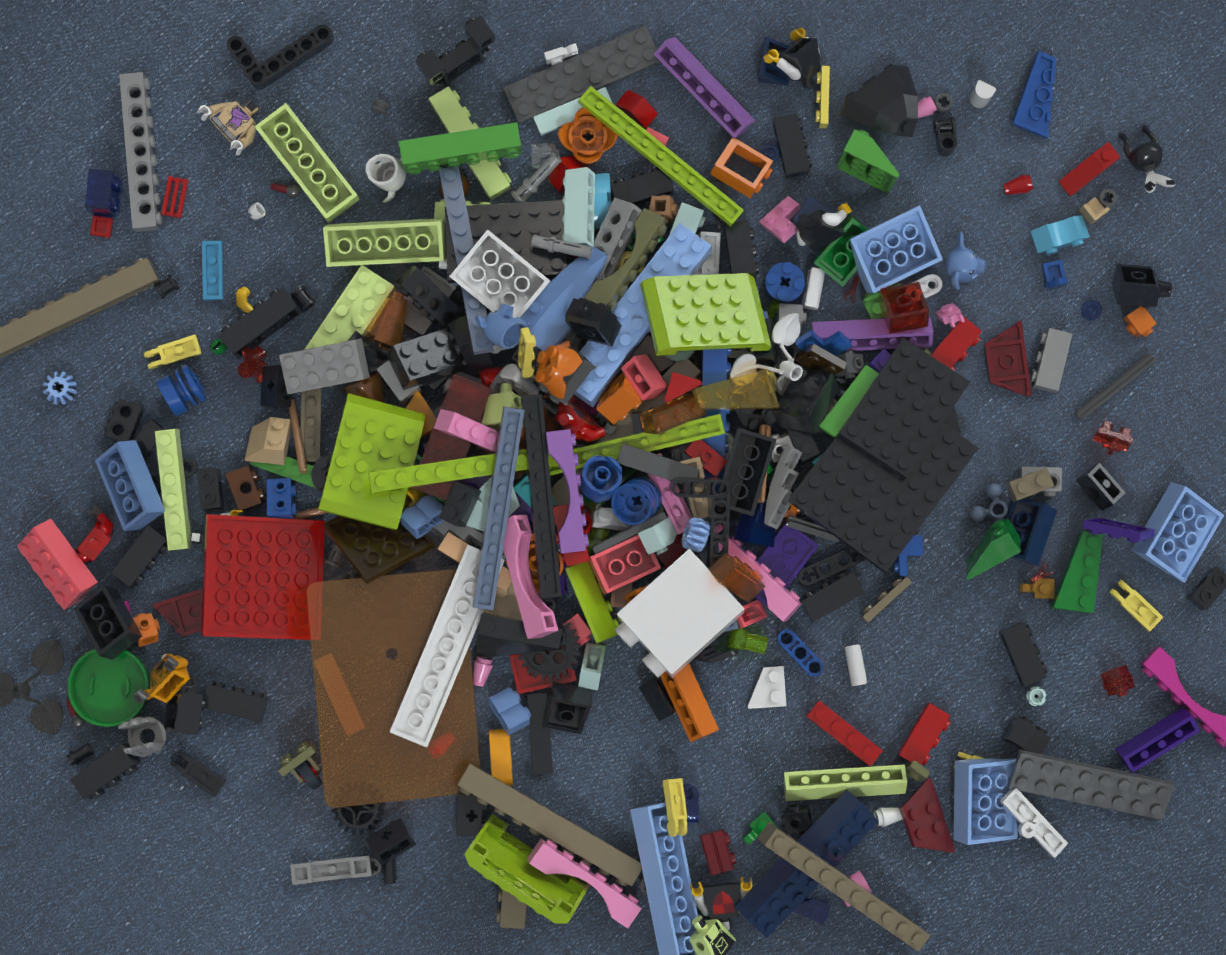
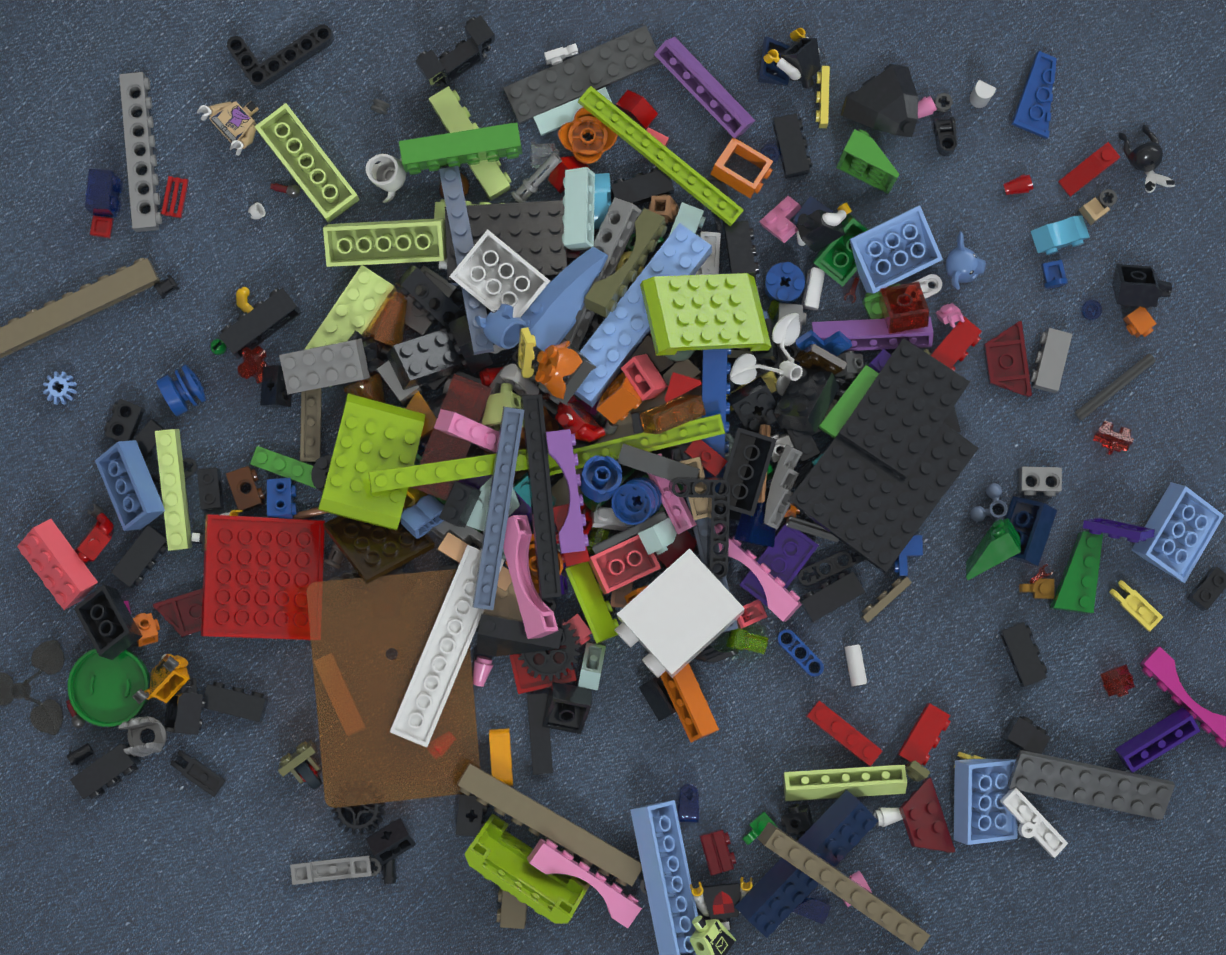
(174, 351): light yellow hinge -> none
(212, 270): dark azure plate -> none
(269, 441): tan slope -> none
(297, 438): medium nougat bar -> none
(303, 298): black bush -> none
(509, 710): medium blue brick -> none
(553, 244): light grey pin -> none
(592, 321): black hinge -> none
(675, 807): light yellow hinge -> none
(695, 534): light blue gear -> none
(737, 577): clear orange brick -> none
(741, 392): clear yellow wing -> none
(769, 689): white wing -> none
(1030, 484): dark tan brick -> none
(1036, 701): light aqua plate -> none
(1100, 486): black brick -> none

